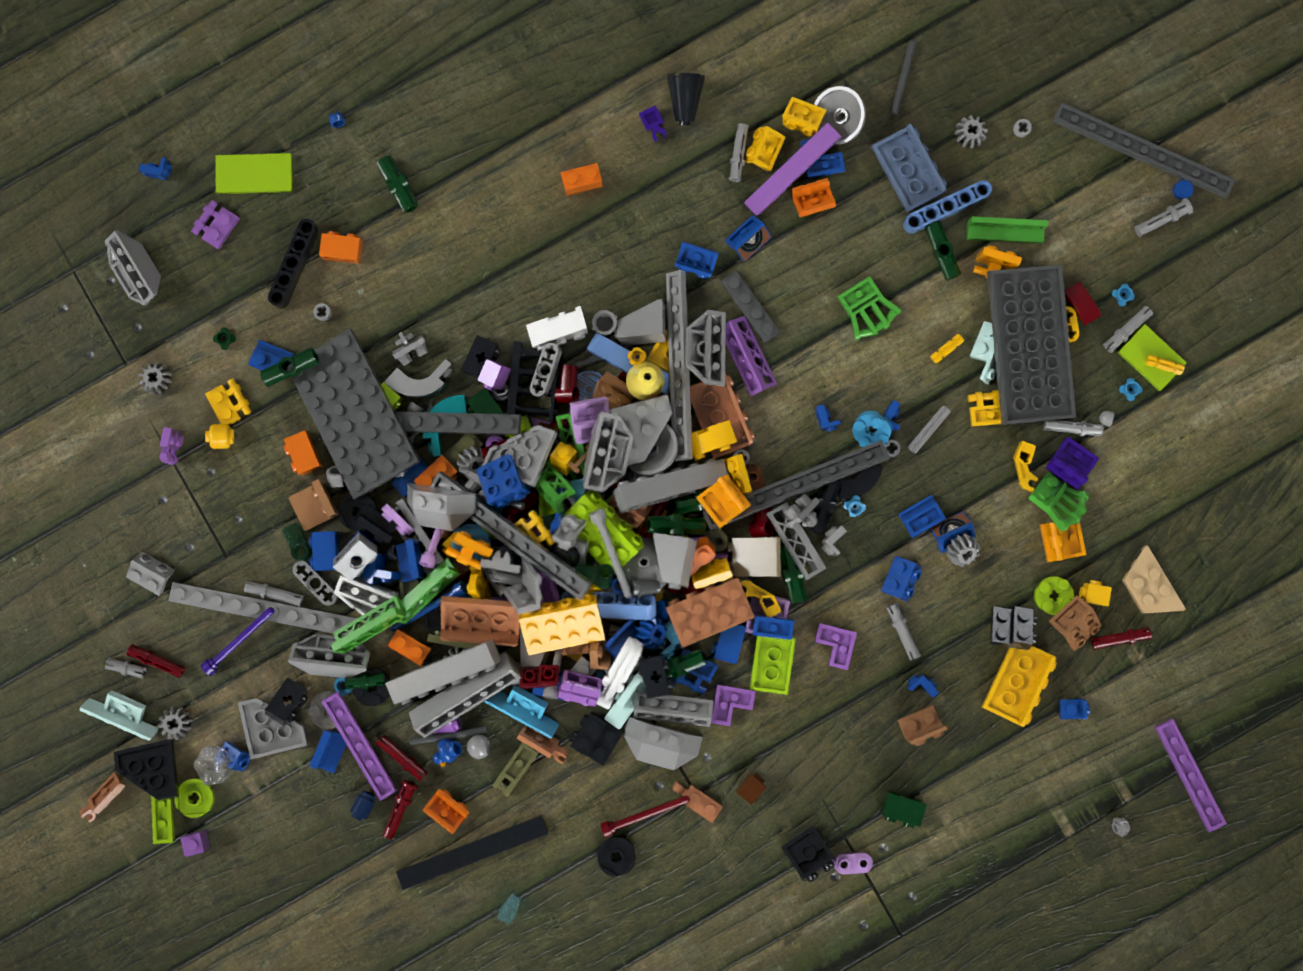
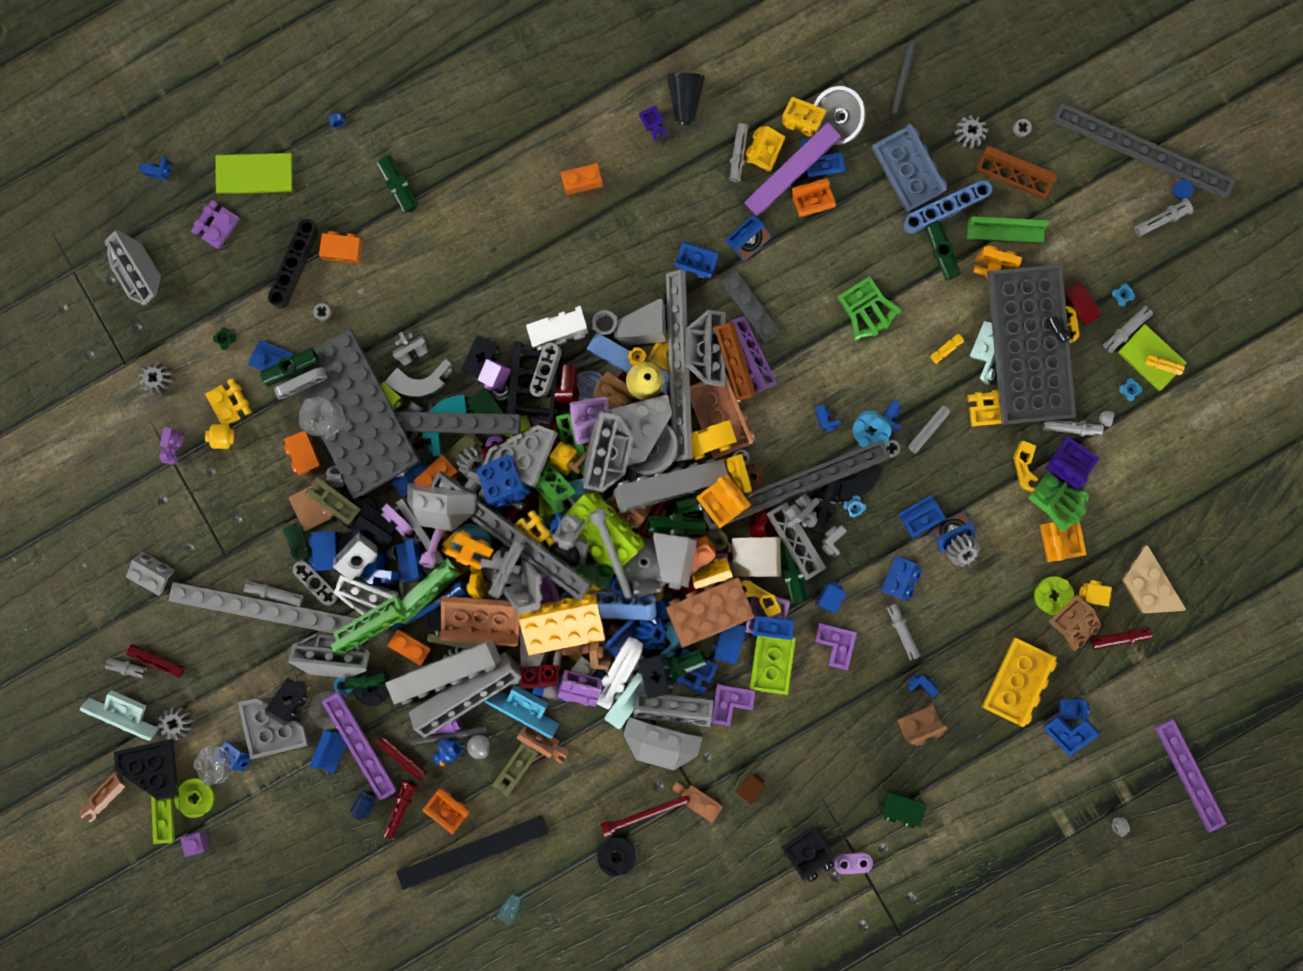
(210, 665): dark purple piece -> none
(300, 383): none -> light grey beam
(318, 408): none -> clear brick
(333, 501): none -> olive plate
(506, 569): none -> light grey axle
(595, 738): black plate -> none
(735, 361): none -> dark orange fence
(831, 597): none -> blue brick
(1013, 627): plate -> none
(1017, 165): none -> dark orange fence
(1061, 335): none -> black arm
(1070, 738): none -> blue plate

